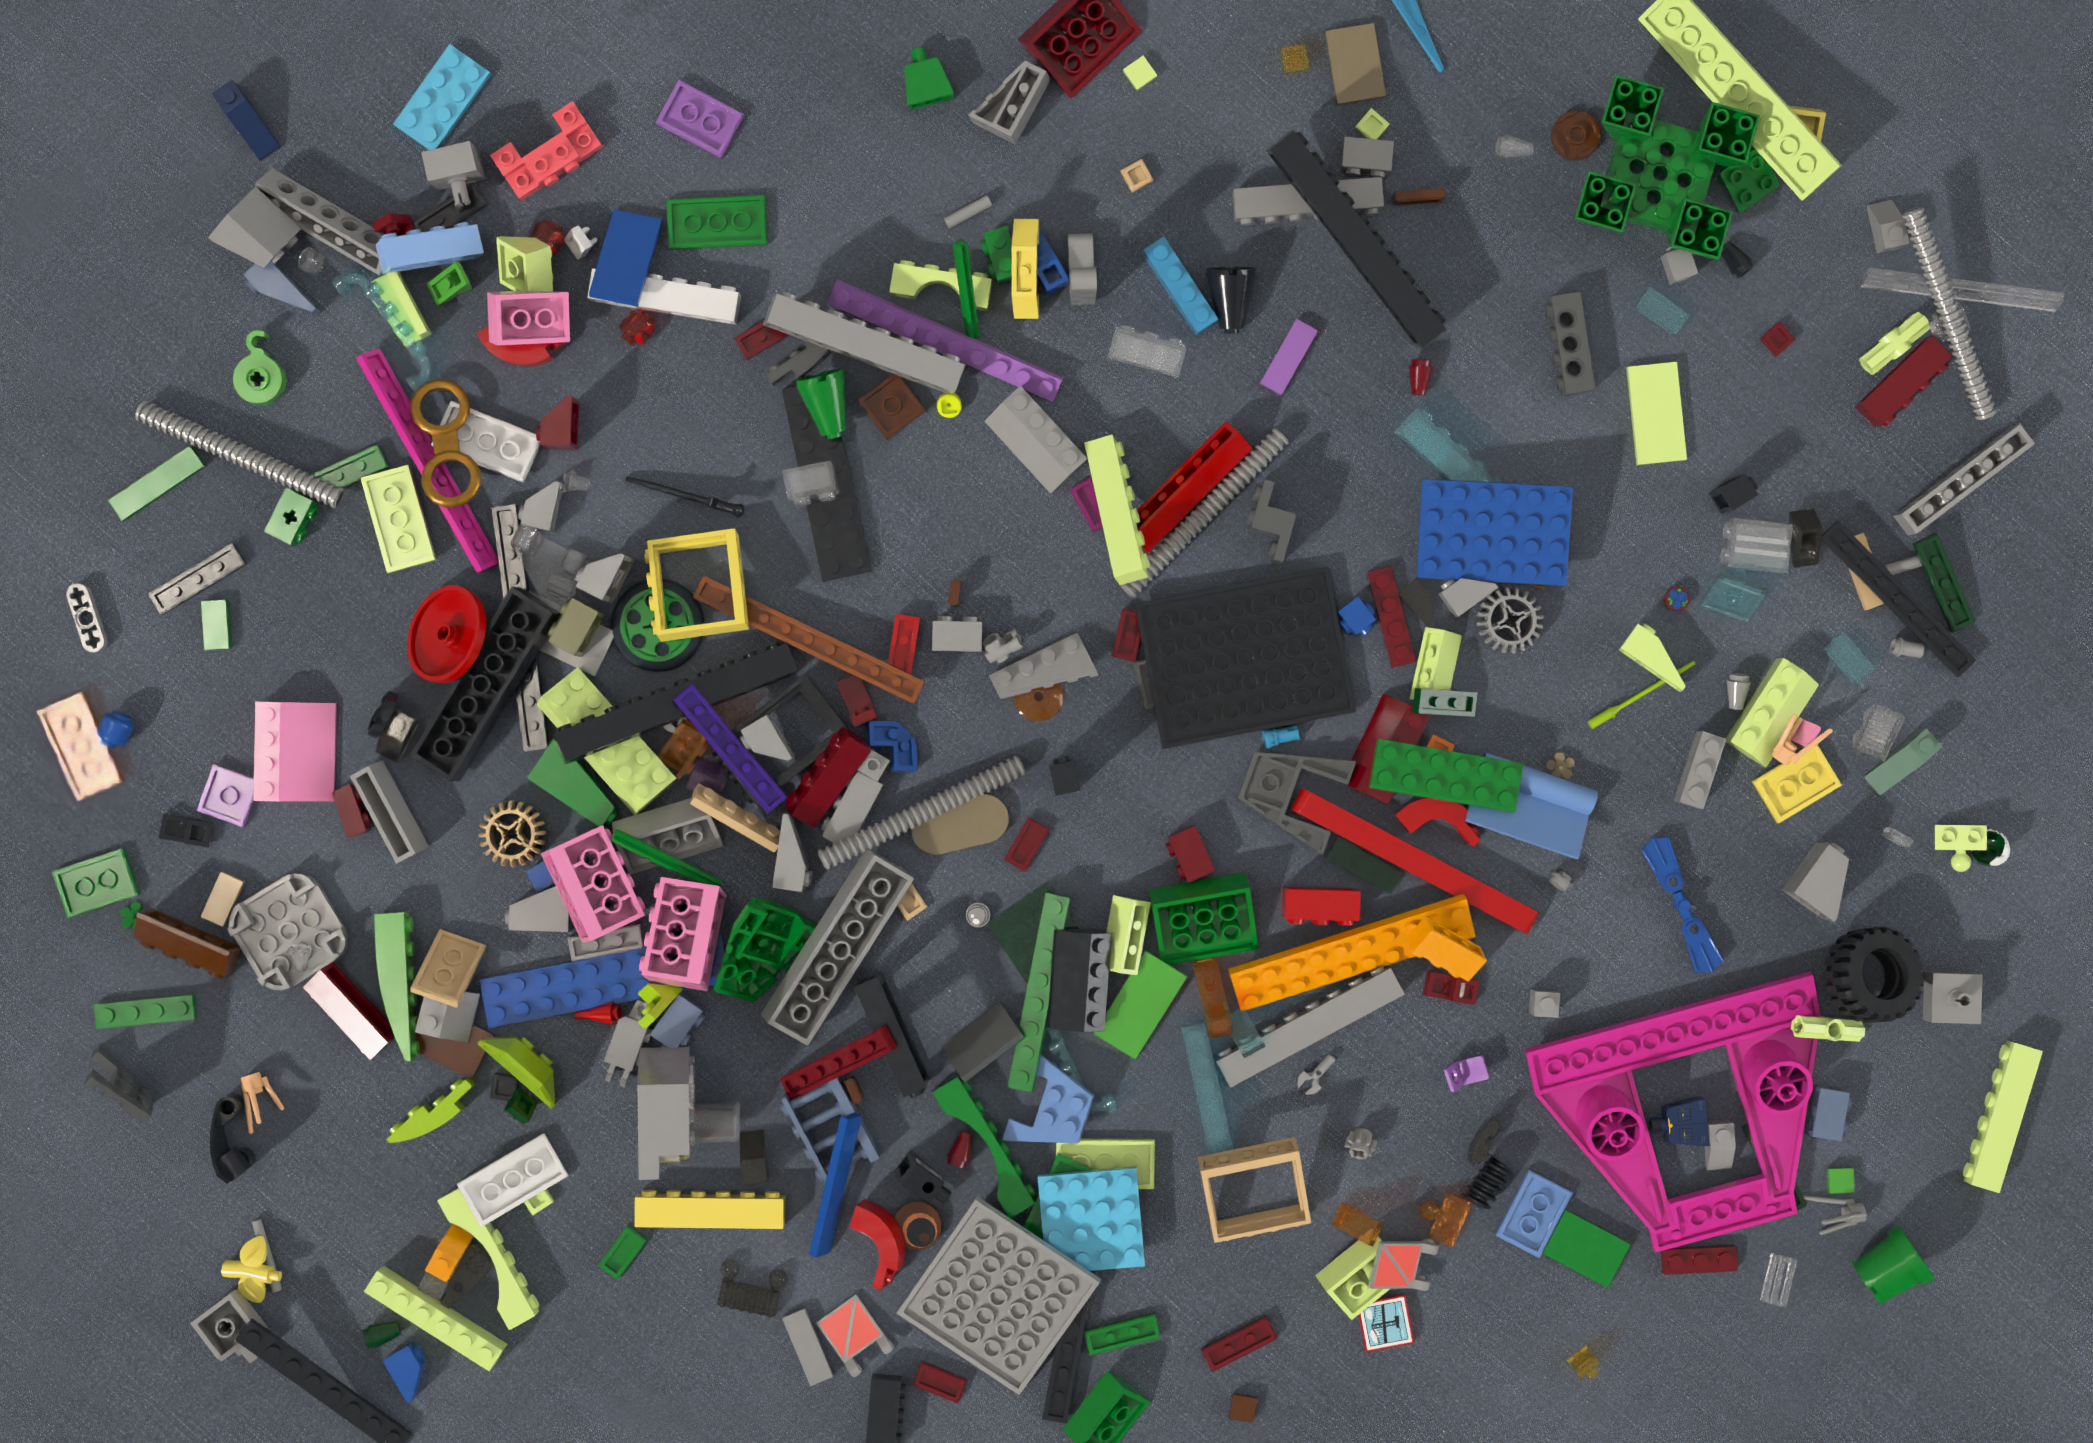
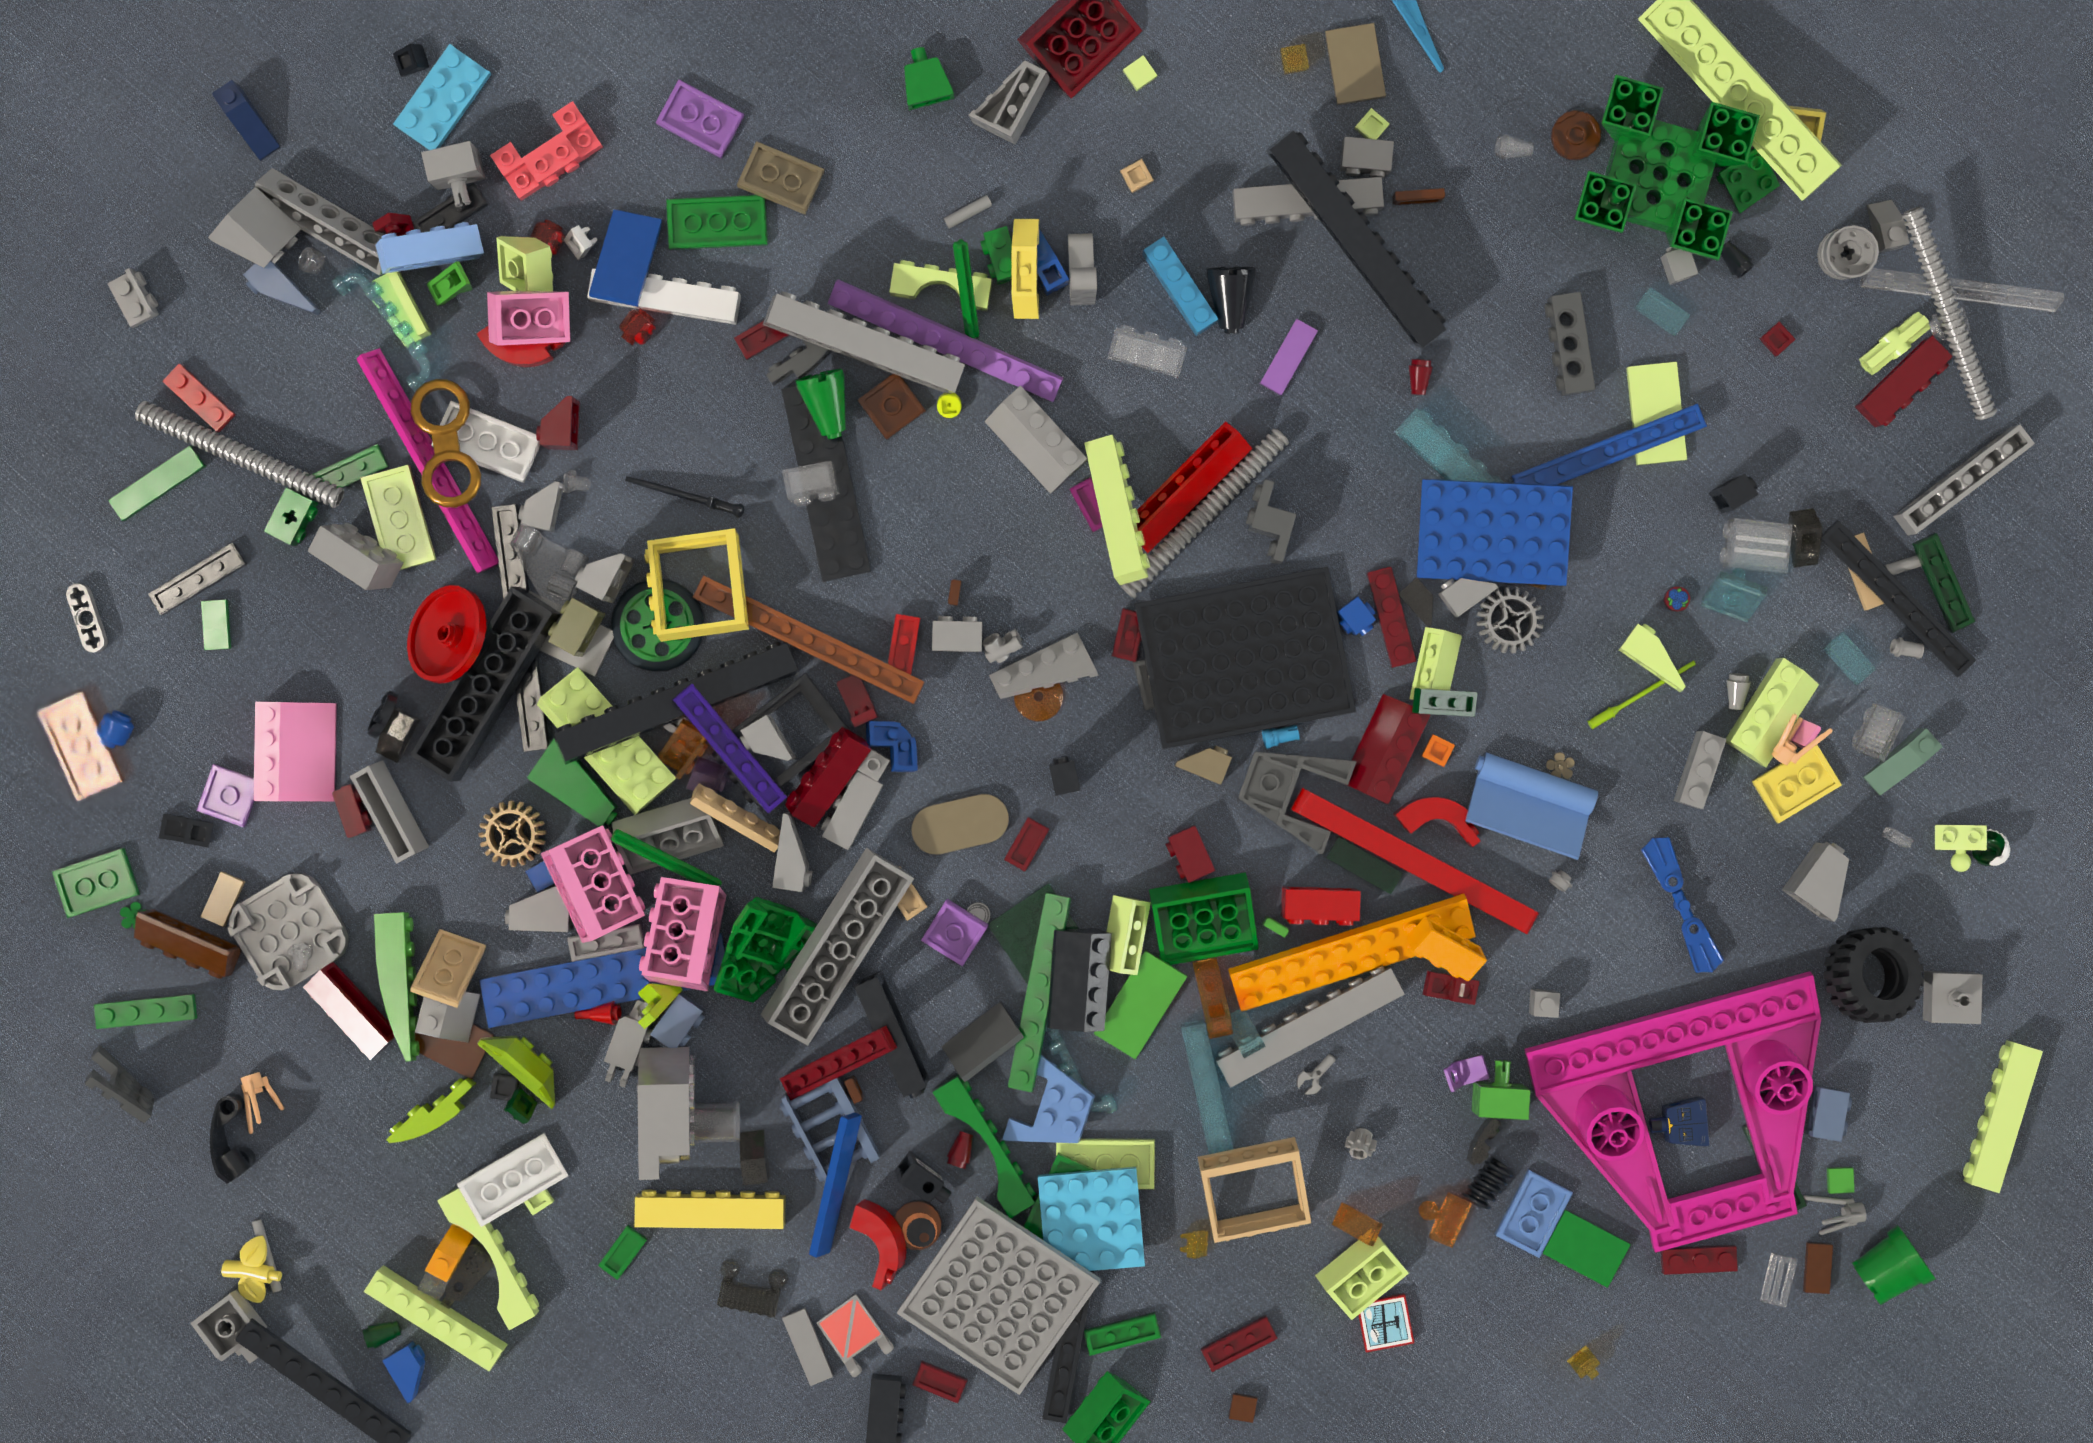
(133, 298): none -> light grey bracket
(198, 398): none -> plate
(259, 363): bright green piece -> none
(356, 556): none -> light grey brick
(411, 59): none -> black slope
(780, 178): none -> dark tan tile
(921, 812): light grey piece -> none
(954, 932): none -> medium lavender tile
(1196, 1244): none -> clear yellow tile
(1208, 763): none -> dark tan slope
(1275, 926): none -> bright green tile
(1398, 1262): flag -> none
(1445, 775): green plate -> none
(1500, 1097): none -> bright green brick
(1614, 448): none -> blue tile
(1721, 1145): light grey slope -> none
(1818, 1268): none -> reddish brown tile
(1827, 1028): yellowish green piece -> none
(1862, 252): none -> light grey wheel

